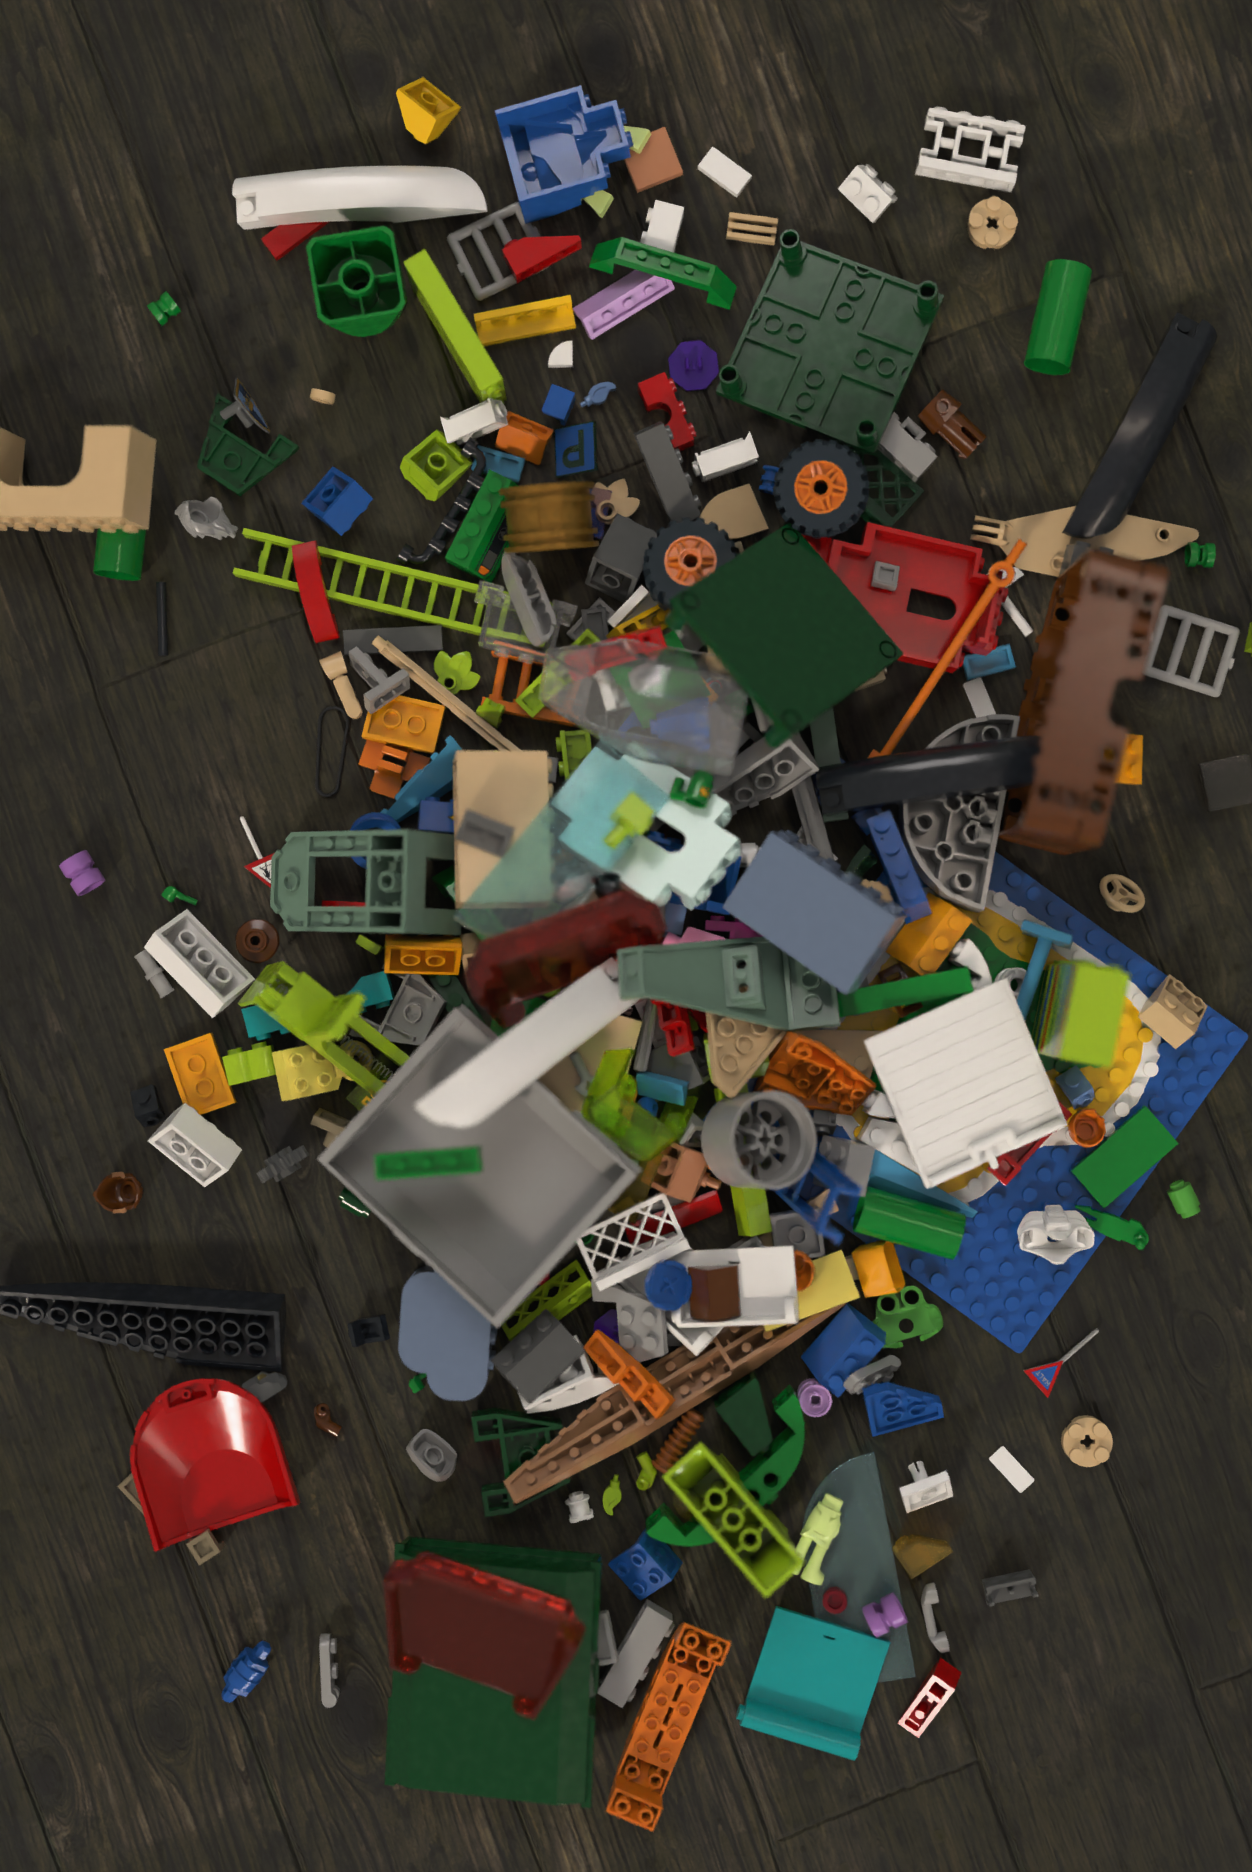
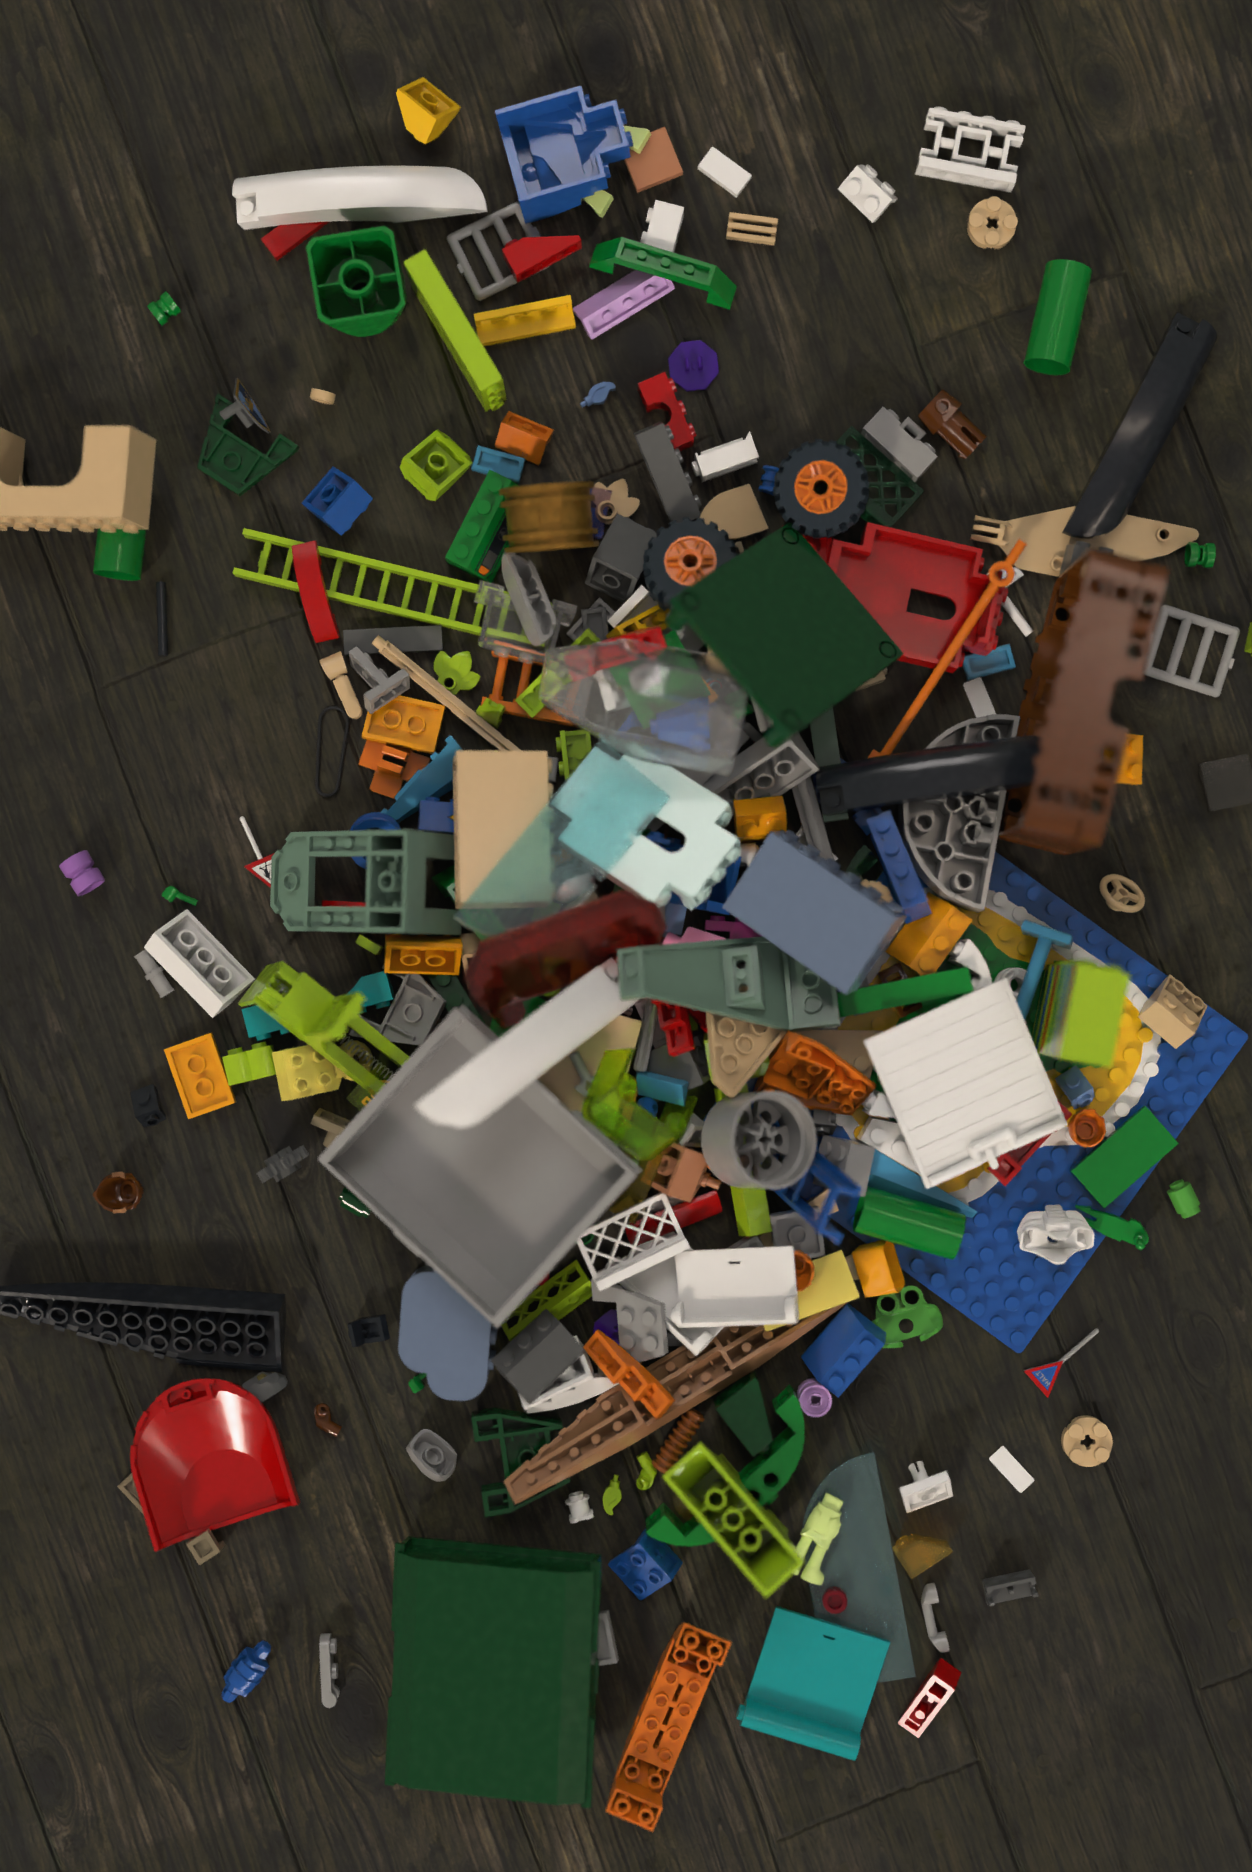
(195, 1145): white slope -> none
(205, 519): light grey hair -> none
(268, 940): reddish brown piece -> none
(428, 1162): green brick -> none
(460, 504): black bar -> none
(475, 421): white window -> none
(479, 1628): clear red windscreen -> none
(484, 833): dark grey hinge -> none
(559, 403): blue panel -> none
(561, 356): white tile -> none
(575, 449): blue piece -> none
(609, 883): black bush -> none
(630, 818): lime brick -> none
(635, 1653): light grey brick -> none
(668, 1285): blue tile -> none
(697, 790): green piece -> none
(714, 1292): reddish brown slope -> none
(758, 817): none -> light orange slope
(830, 344): dark green piece -> none
(874, 1373): light grey plate -> none
(884, 1614): medium lavender wheel -> none
(885, 576): light grey tile -> none
(899, 1407): blue plate -> none

